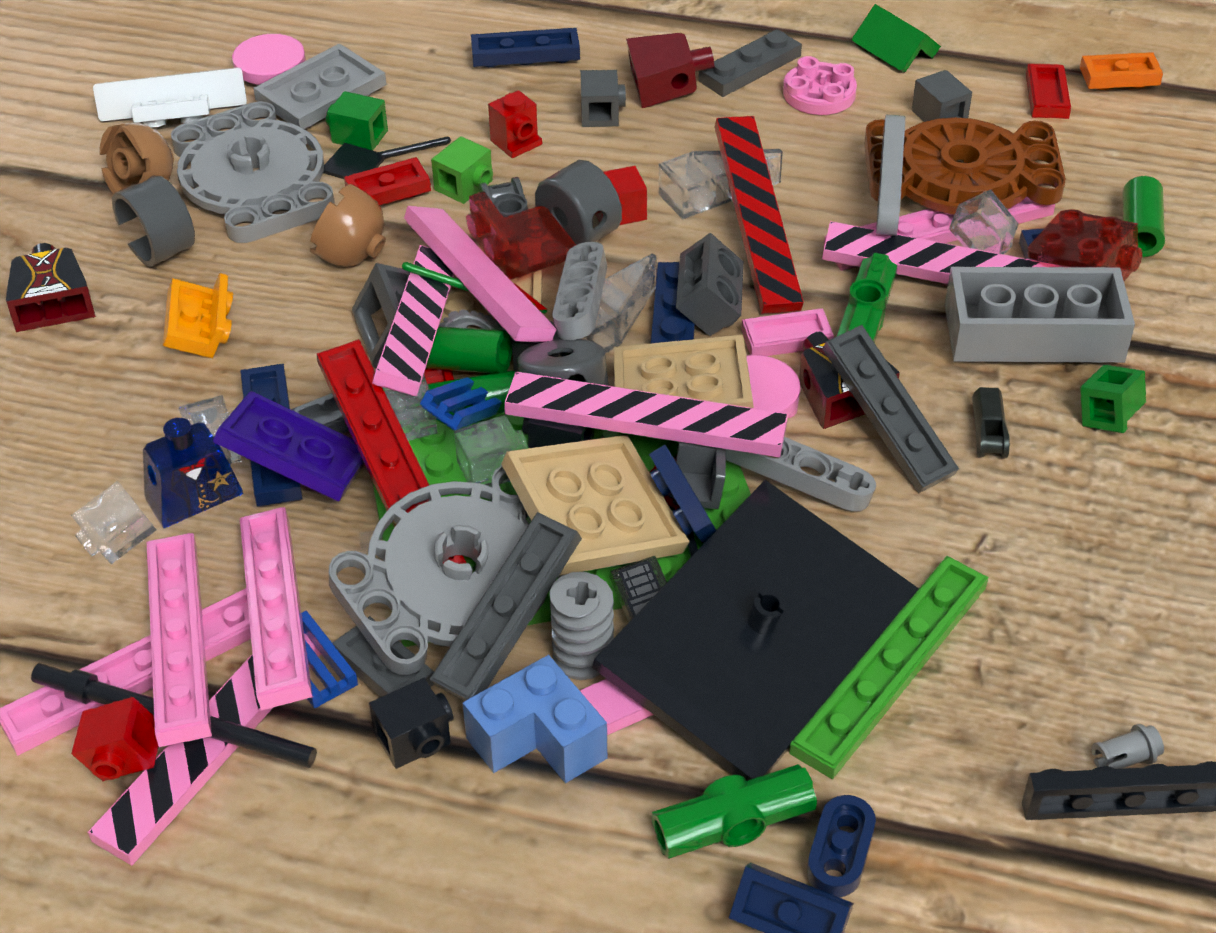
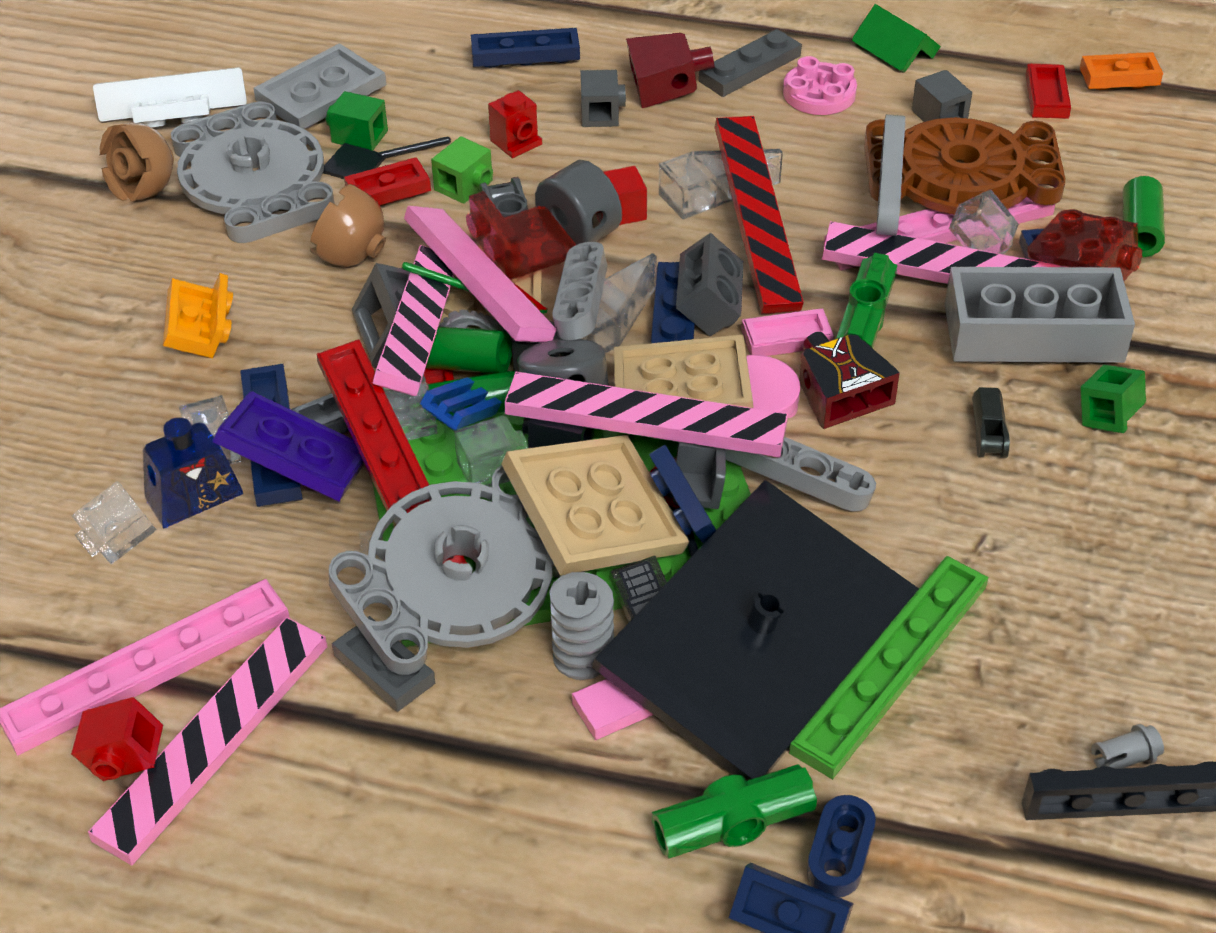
(47, 289): torso -> none
(85, 687): black bar -> none
(162, 216): dark grey piece -> none
(177, 641): bright pink tile -> none
(267, 56): bright pink tile -> none
(274, 610): bright pink tile -> none
(335, 660): blue tile -> none
(411, 722): black brick -> none
(506, 608): dark grey tile -> none
(539, 712): medium blue brick -> none
(890, 409): dark grey tile -> none

